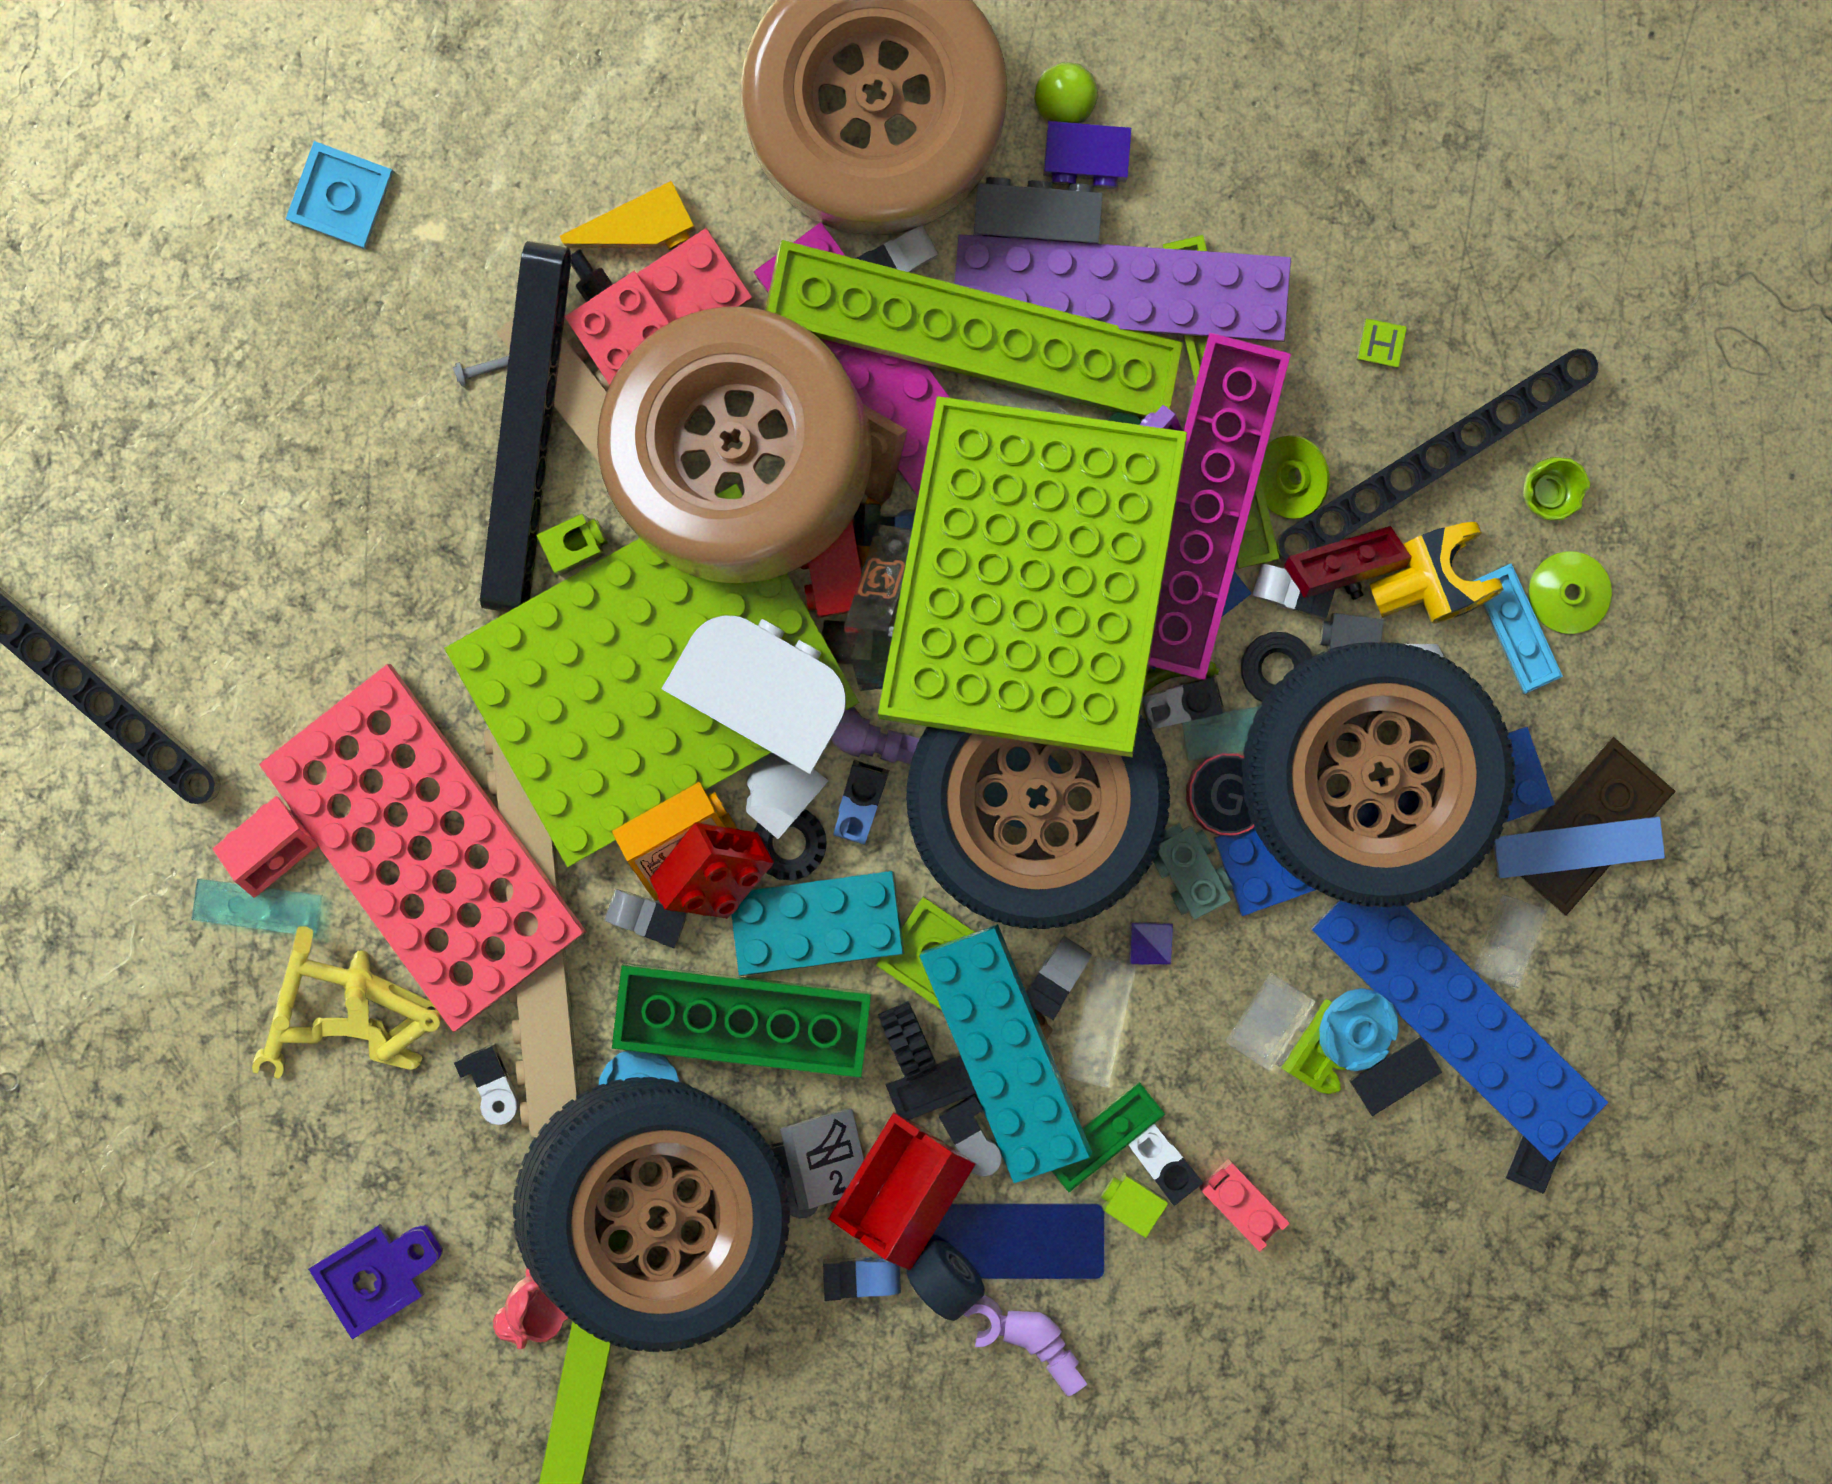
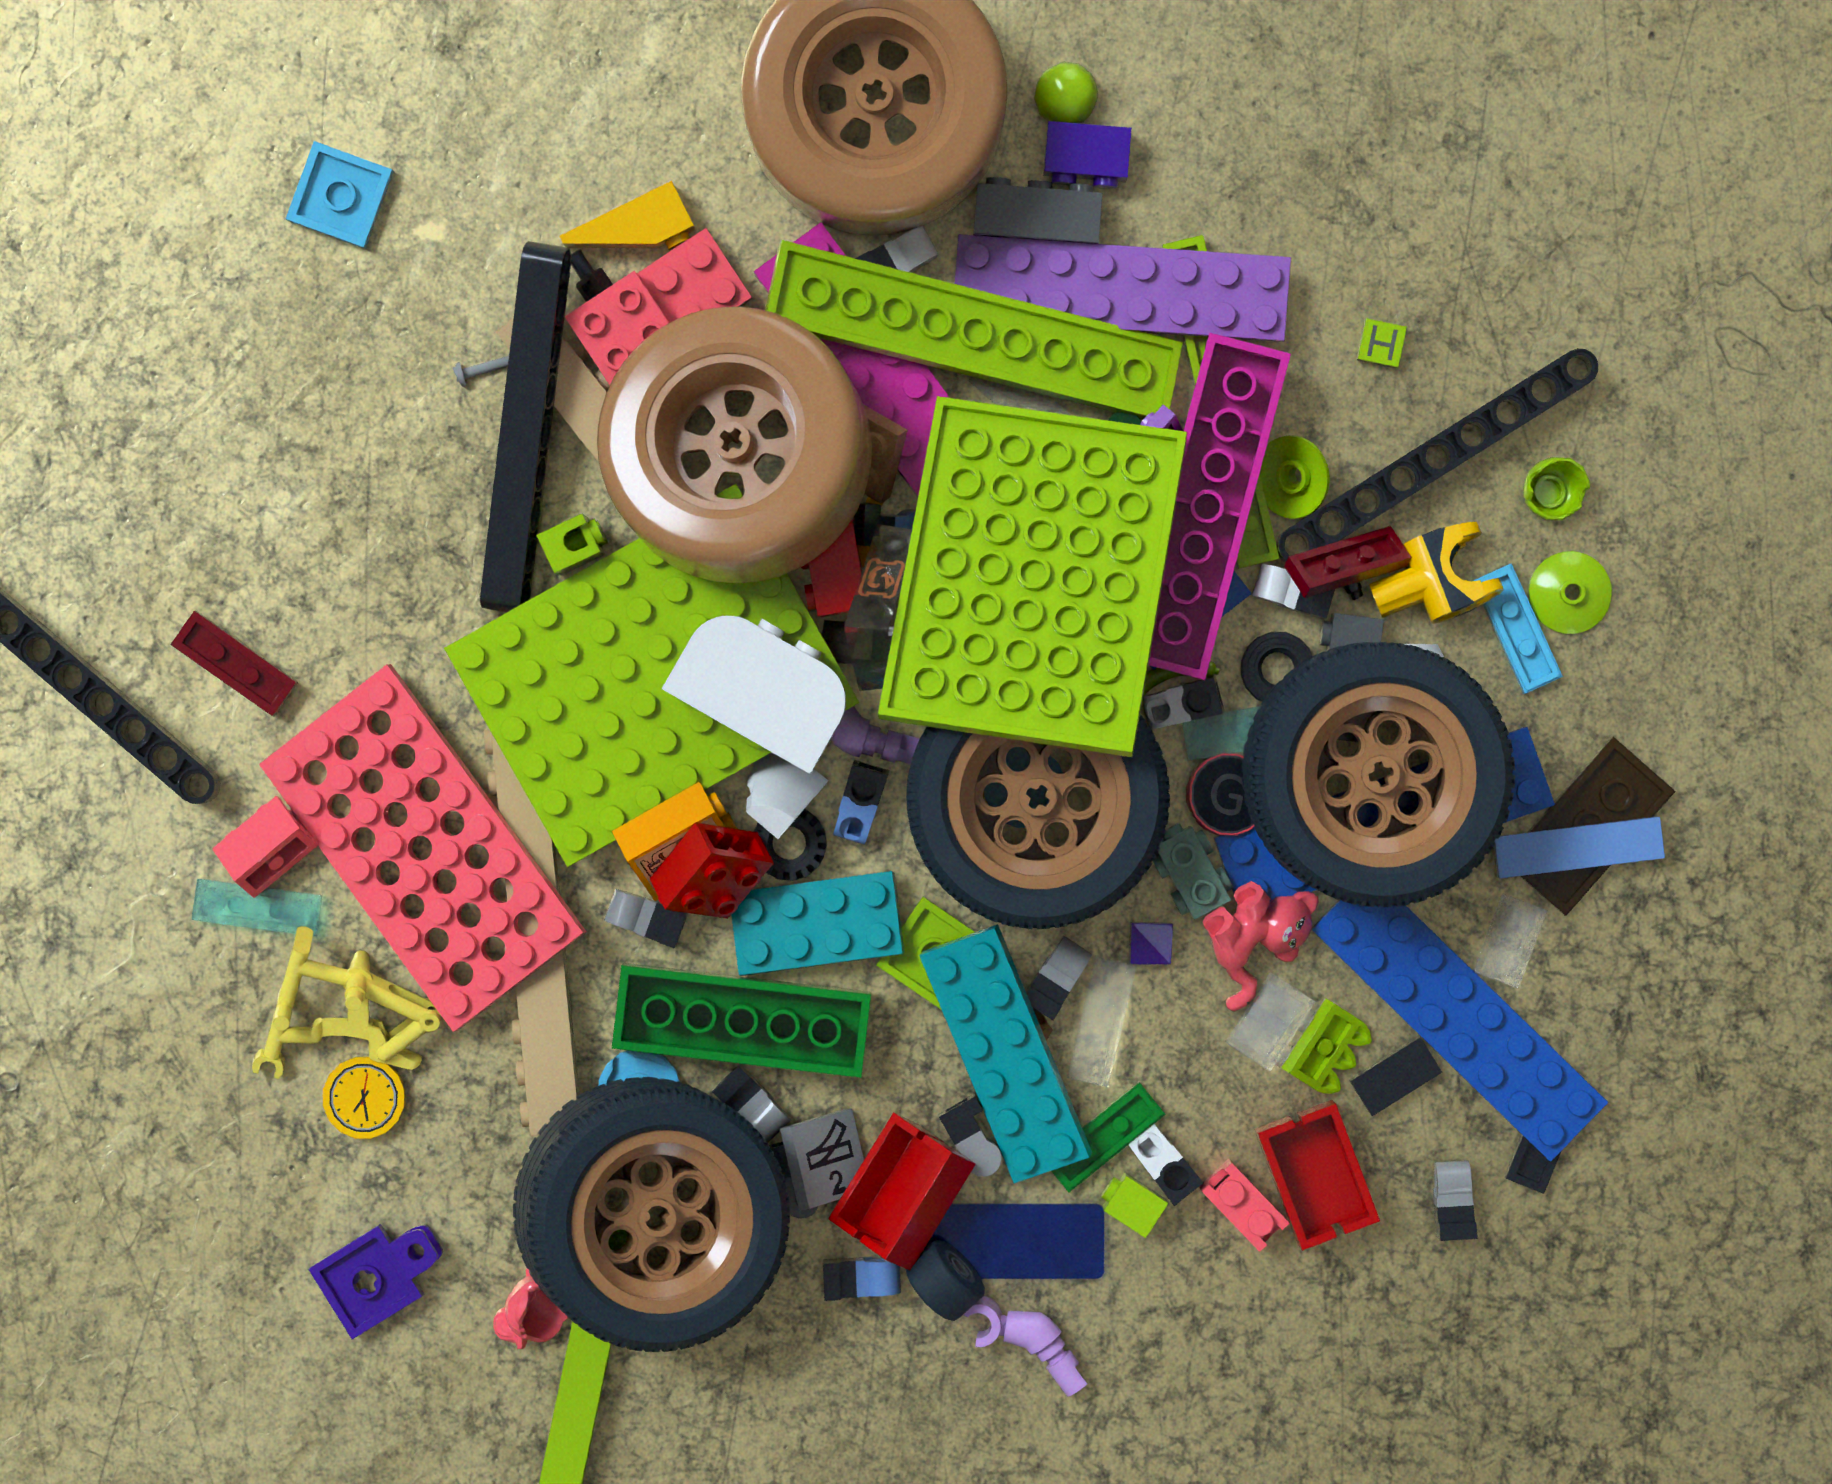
(234, 663): none -> dark red plate
(364, 1097): none -> yellow tile
(492, 1080): leg -> none
(752, 1101): none -> leg
(908, 1042): black tyre -> none
(932, 1090): black tile -> none
(1276, 924): none -> coral animal
(1317, 1174): none -> red piece
(1358, 1029): medium azure tile -> none
(1453, 1201): none -> leg

